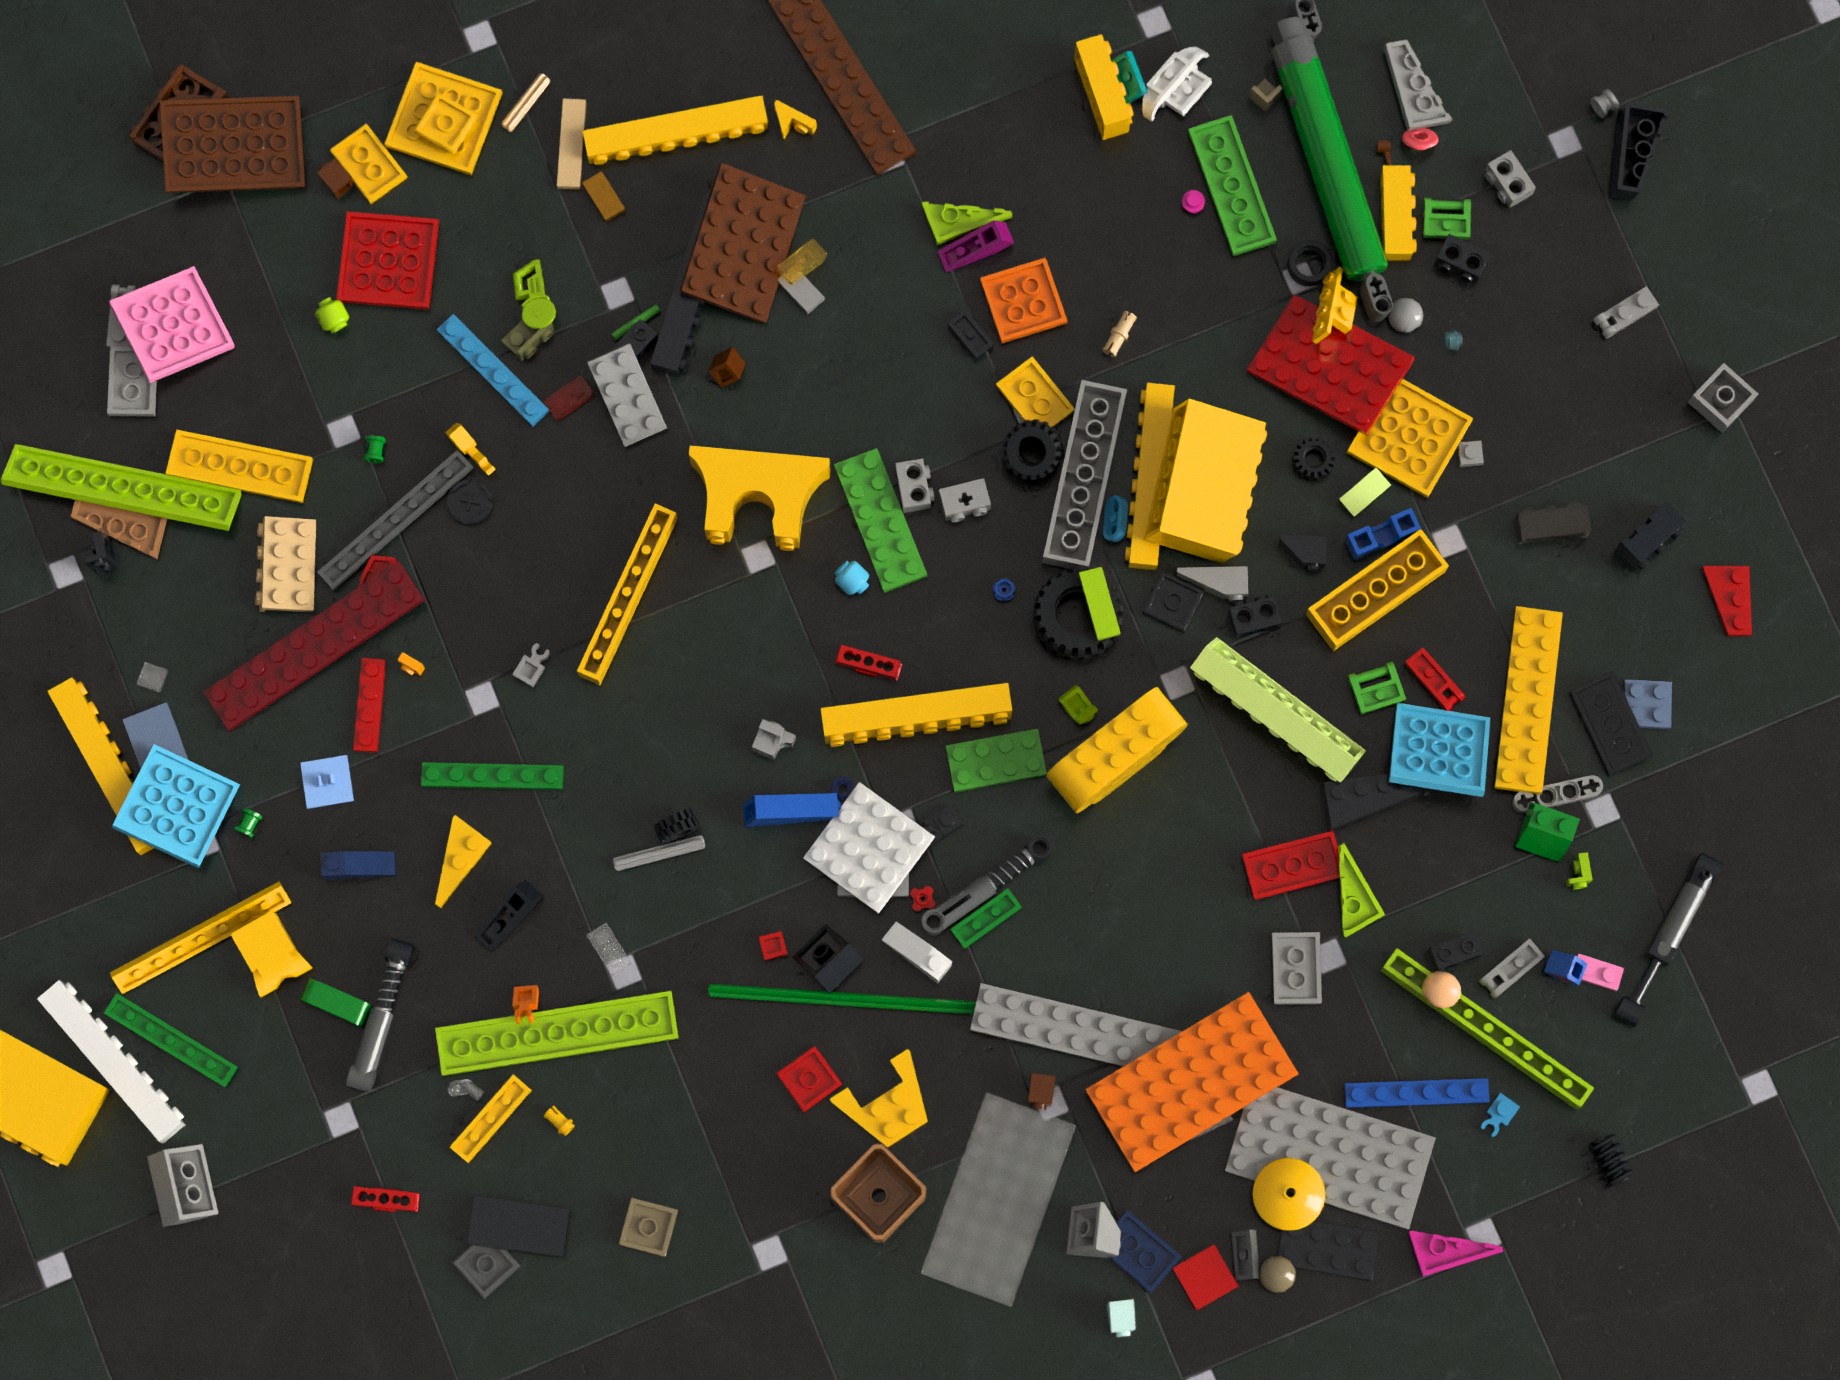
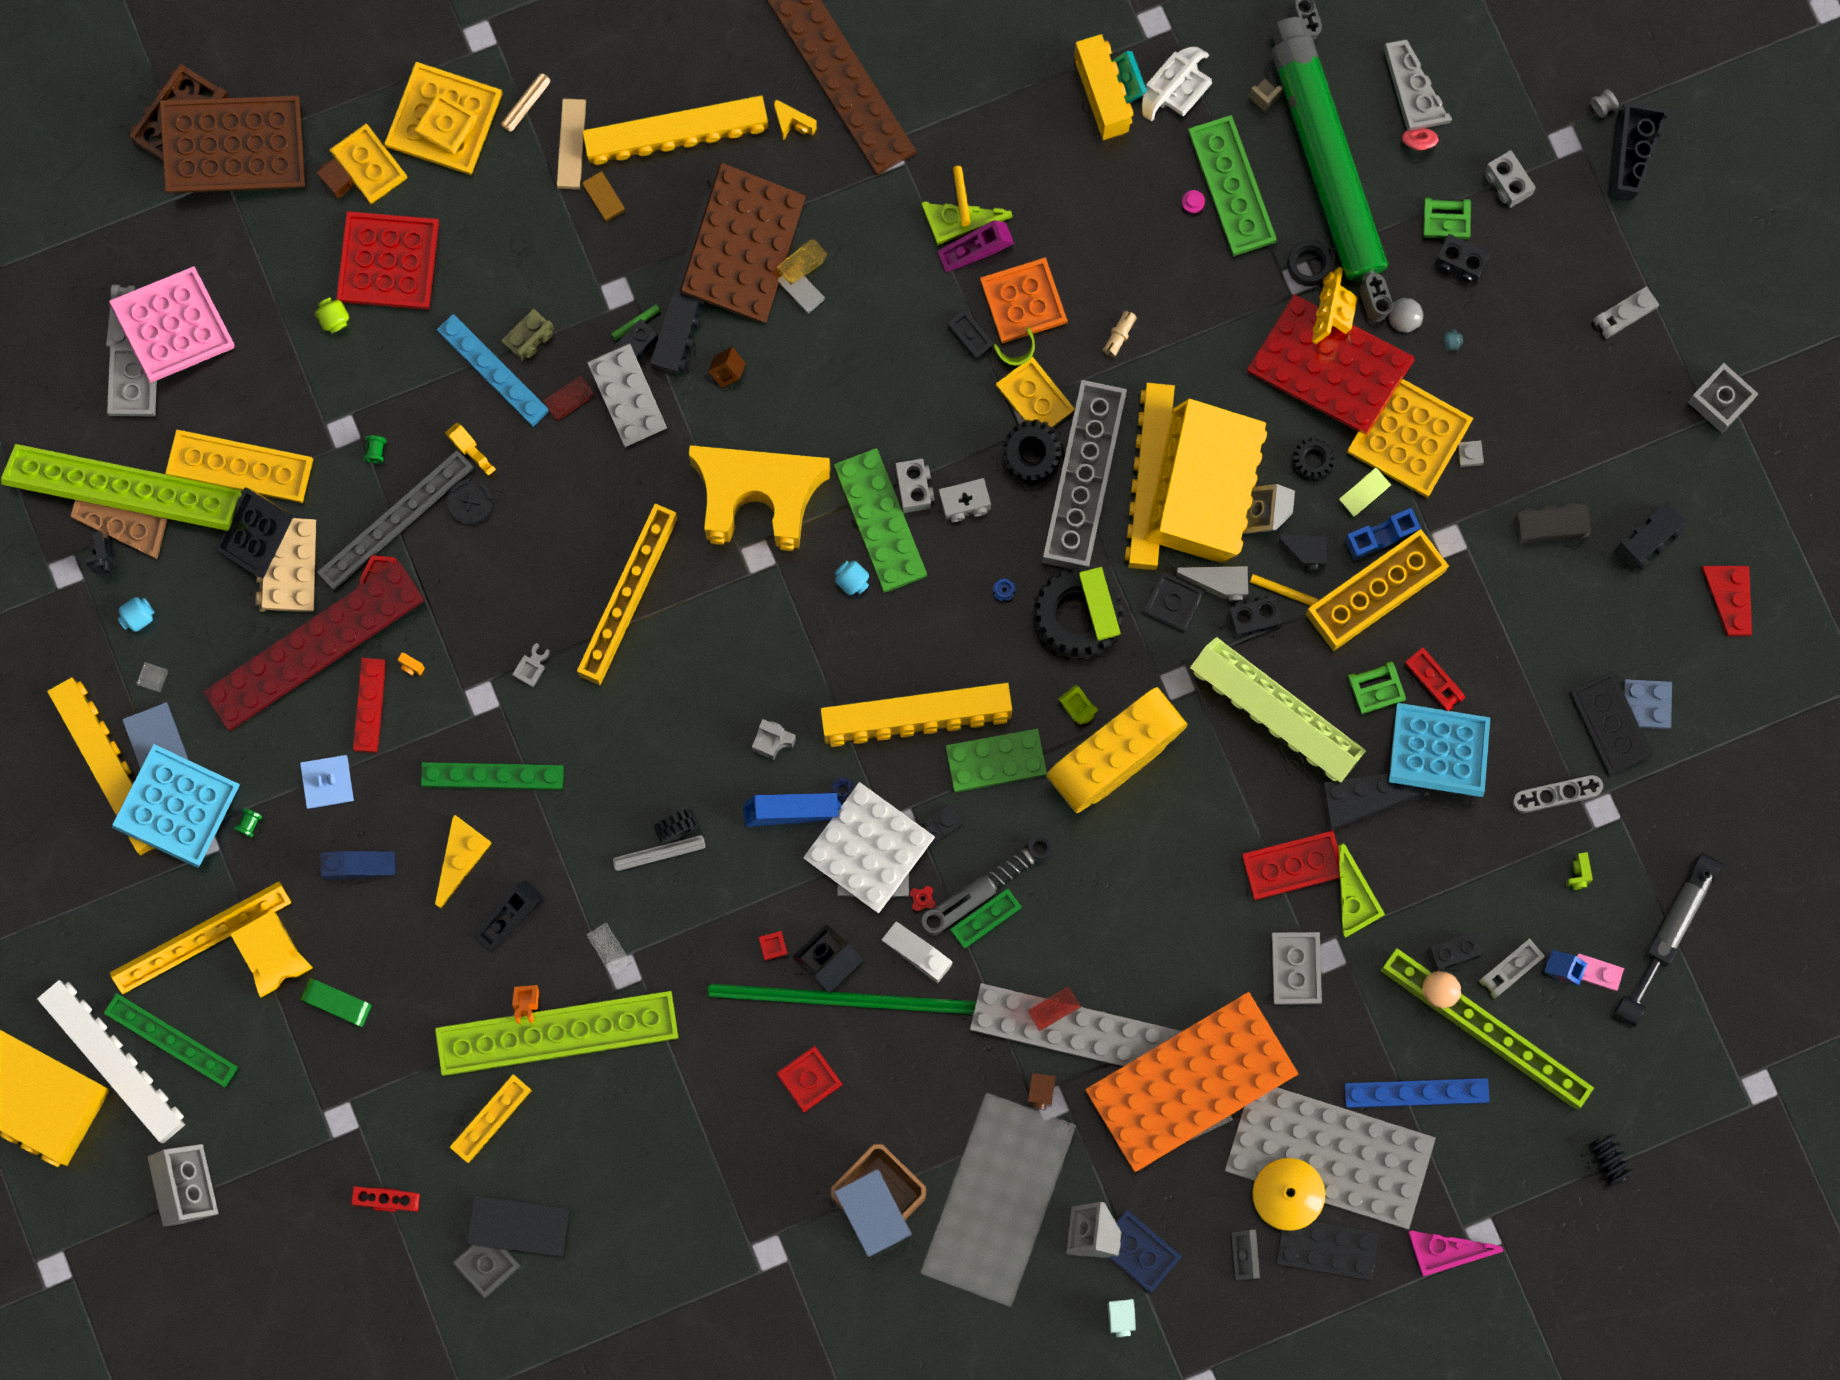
(135, 614): none -> medium azure head
(254, 532): none -> black plate
(363, 1071): piece -> none
(463, 1087): clear arm -> none
(537, 309): lime piece -> none
(559, 1121): yellow pin -> none
(648, 1227): dark tan plate -> none
(871, 670): red piece -> none
(873, 1213): none -> sand blue tile
(893, 1113): yellow wing -> none
(961, 196): none -> yellow bar
(1020, 360): none -> lime helmet
(1053, 1009): none -> clear red plate
(1115, 518): dark azure plate -> none
(1205, 1277): red tile -> none
(1269, 508): none -> slope
(1277, 1274): dark tan hair -> none
(1283, 590): none -> yellow bar
(1384, 146): reddish brown hand -> none
(1397, 212): yellow brick -> none
(1501, 1112): dark azure plate -> none
(1528, 700): yellow plate -> none
(1546, 832): green slope -> none

